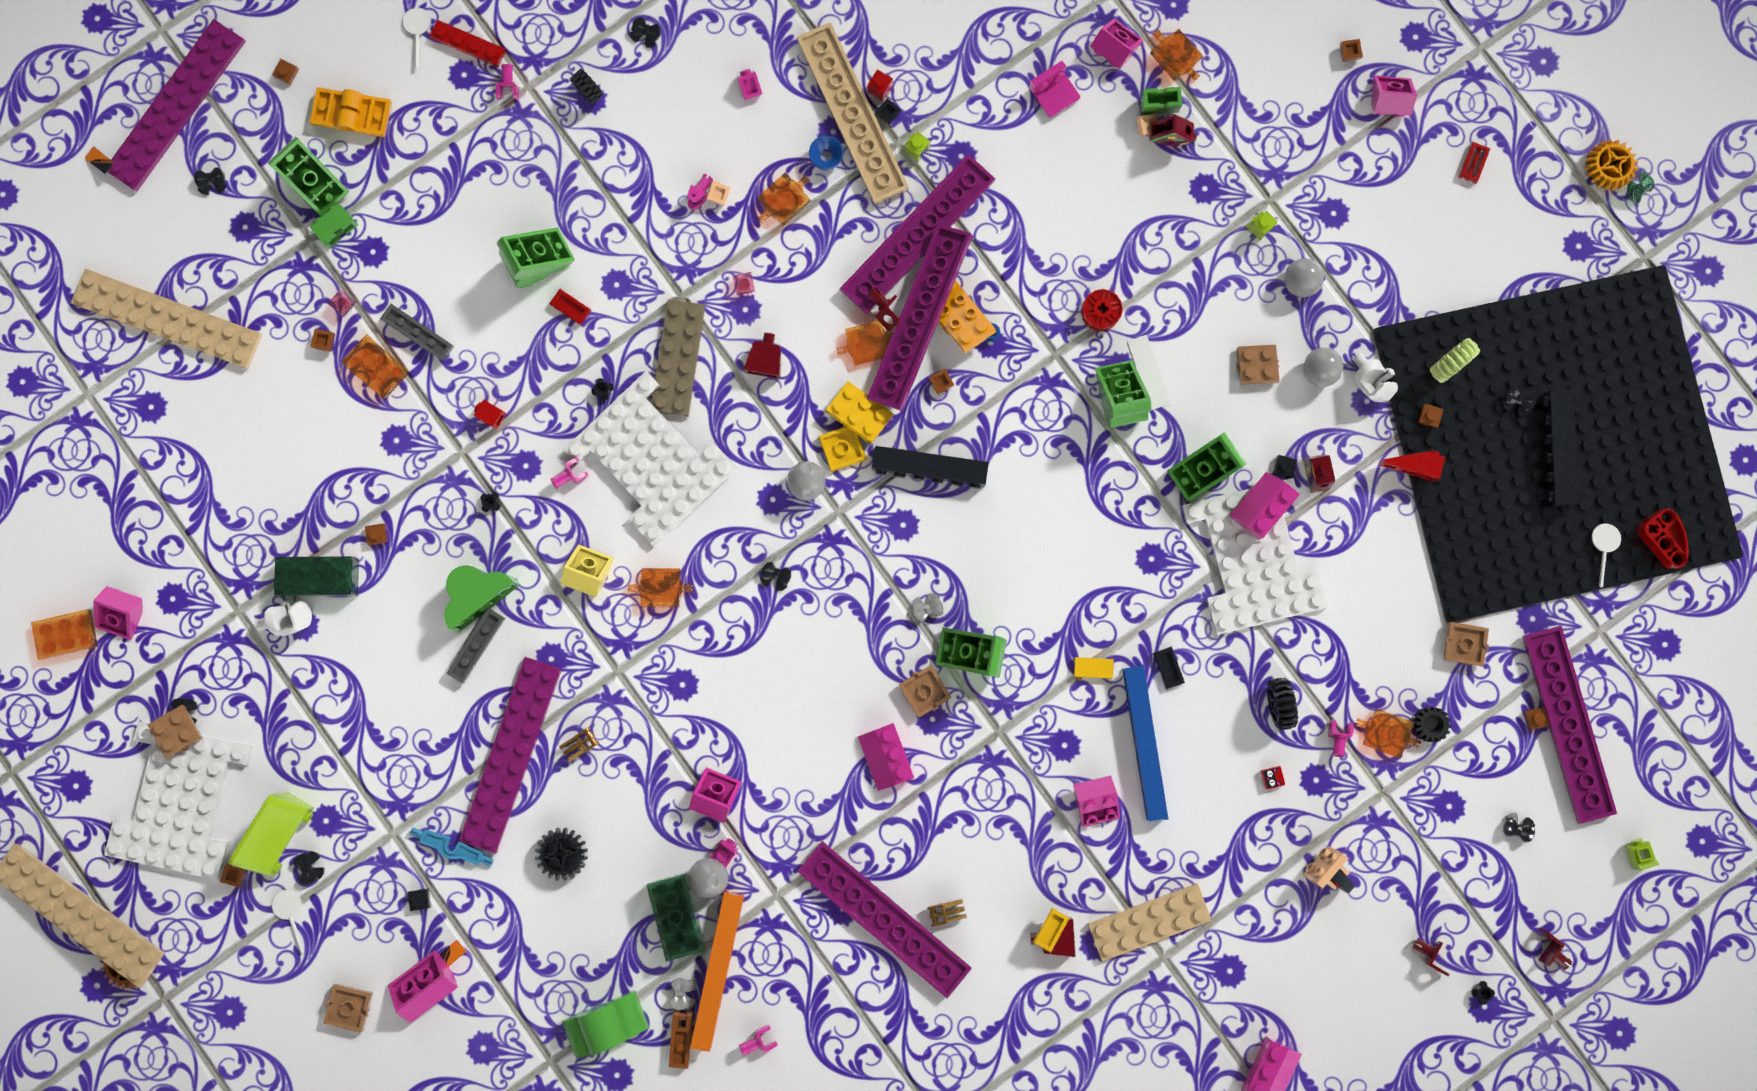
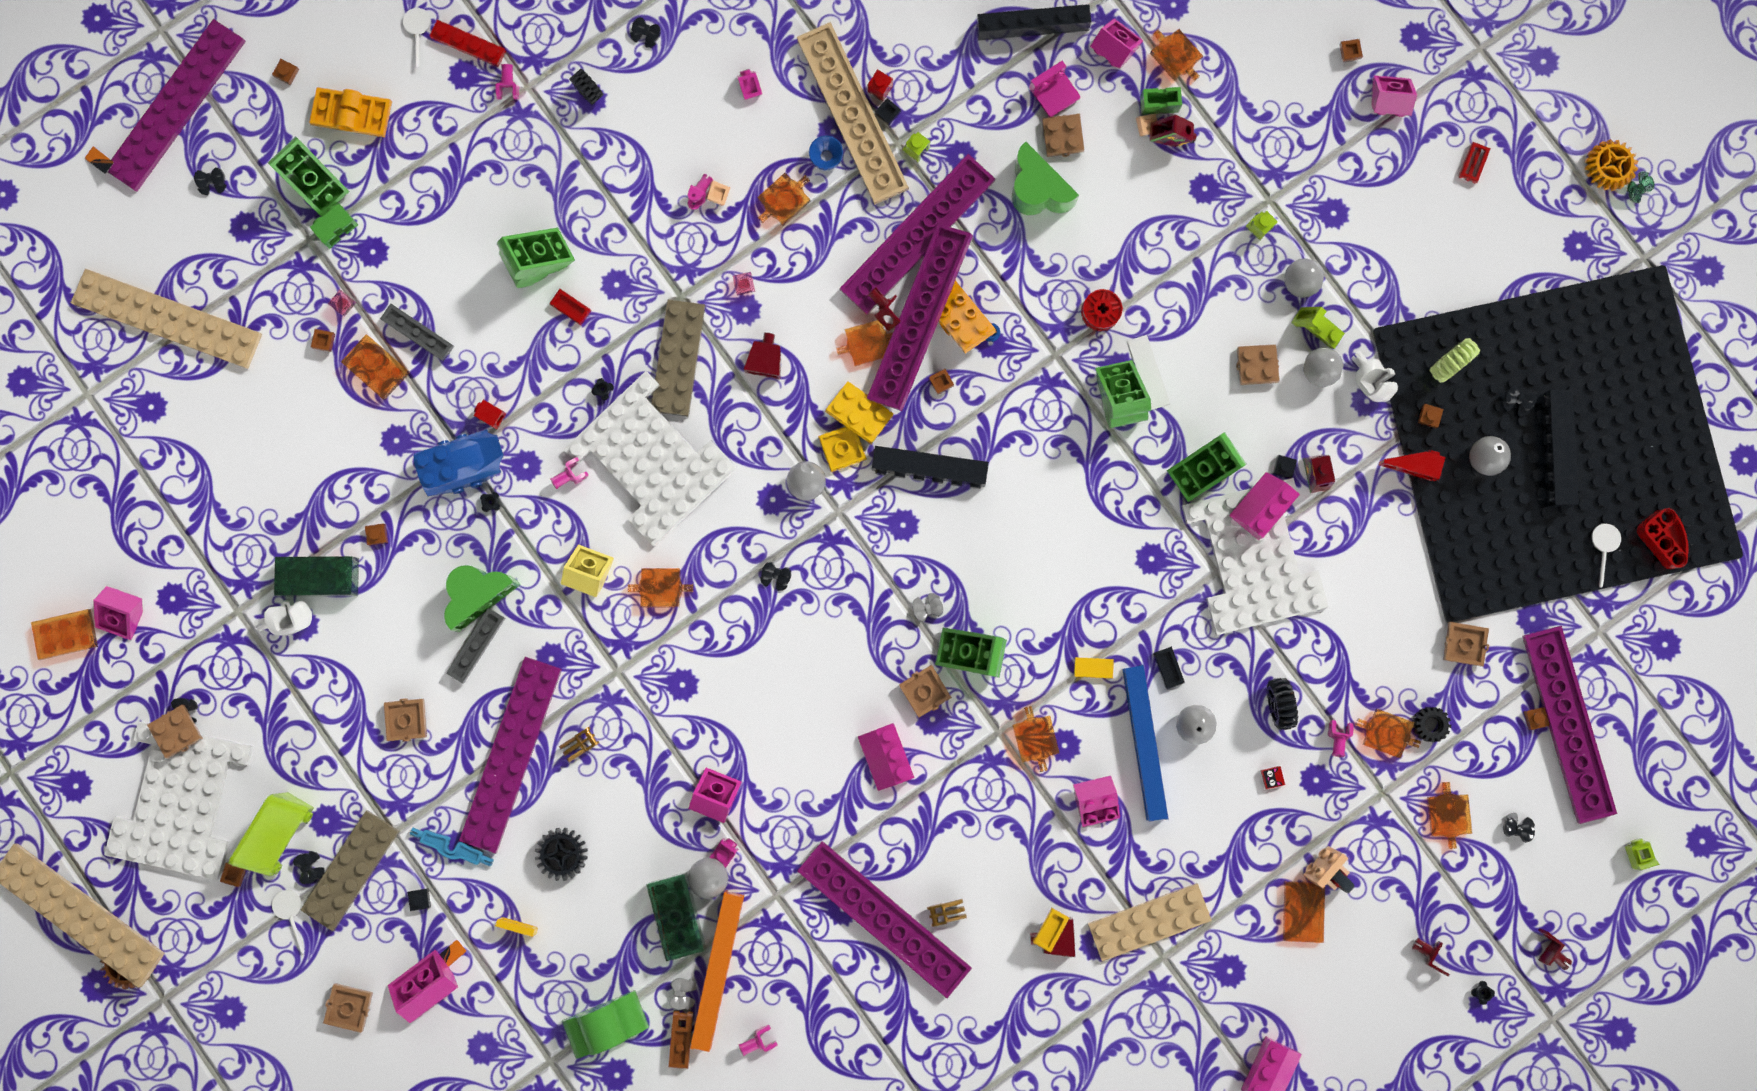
(350, 870): none -> dark tan plate
(405, 719): none -> medium nougat plate
(459, 463): none -> blue slope
(516, 926): none -> yellow tile
(1033, 22): none -> black brick
(1035, 739): none -> clear orange plate
(1039, 185): none -> bright green brick
(1063, 135): none -> medium nougat plate
(1196, 724): none -> light grey piece
(1303, 912): none -> clear orange plate
(1314, 320): none -> lime bracket
(1449, 815): none -> clear orange plate
(1490, 455): none -> light grey piece

